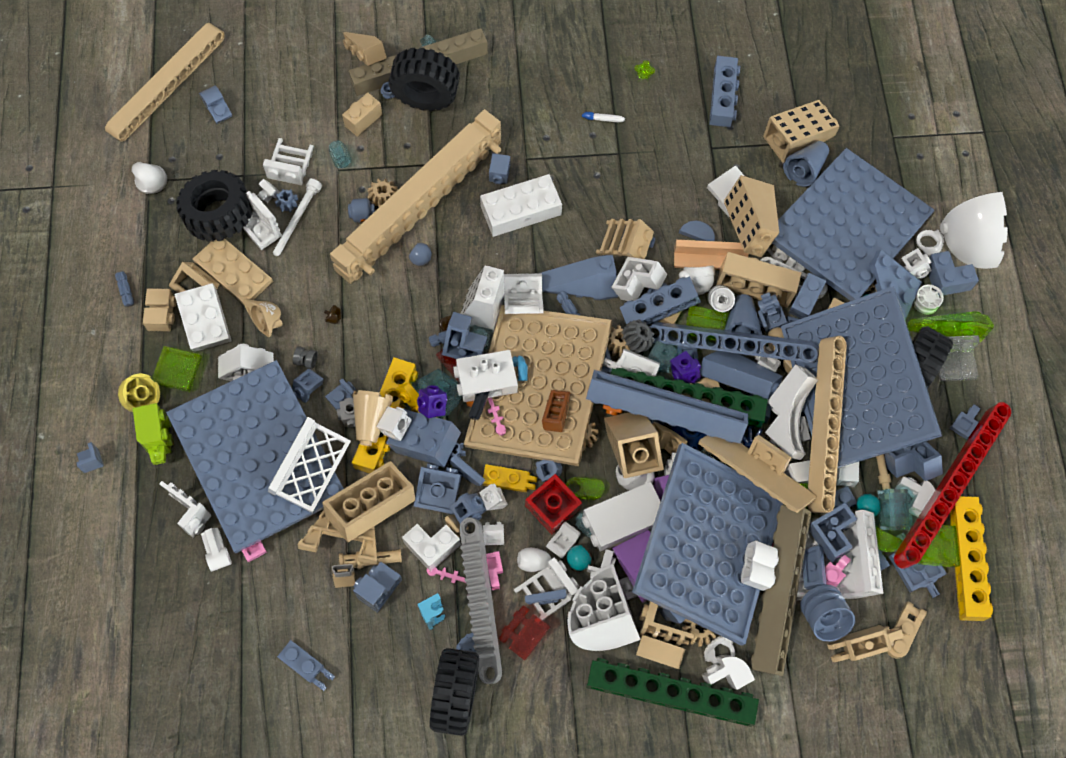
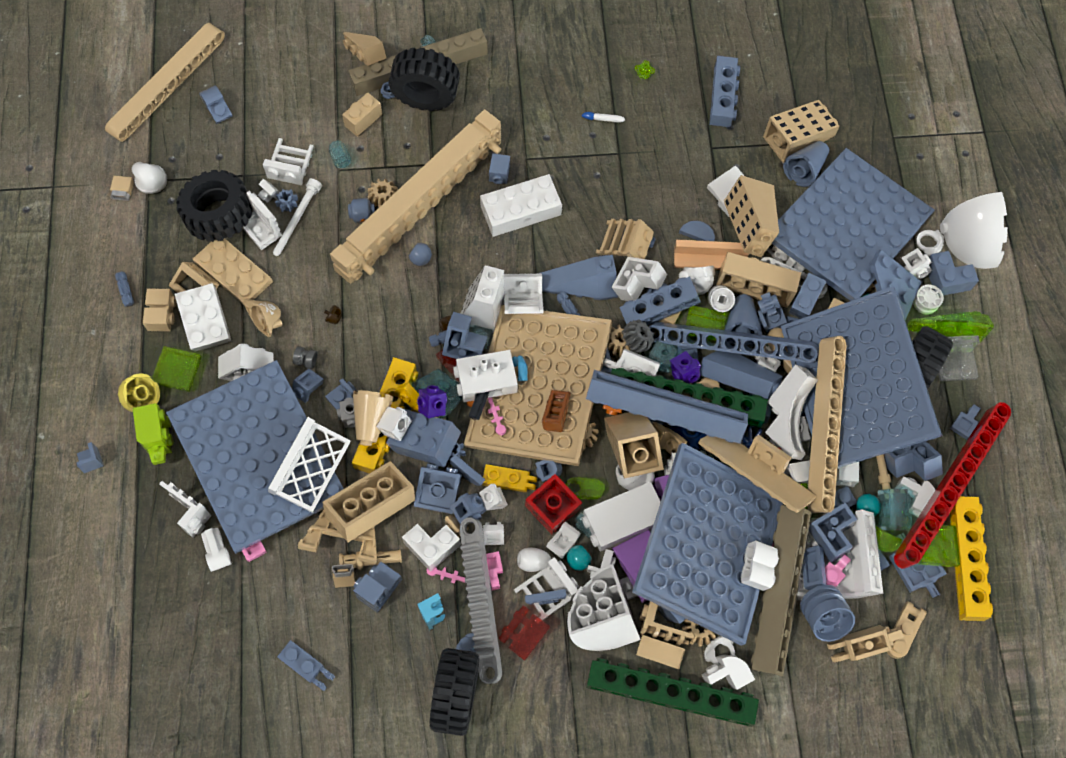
(121, 188): none -> tan piece

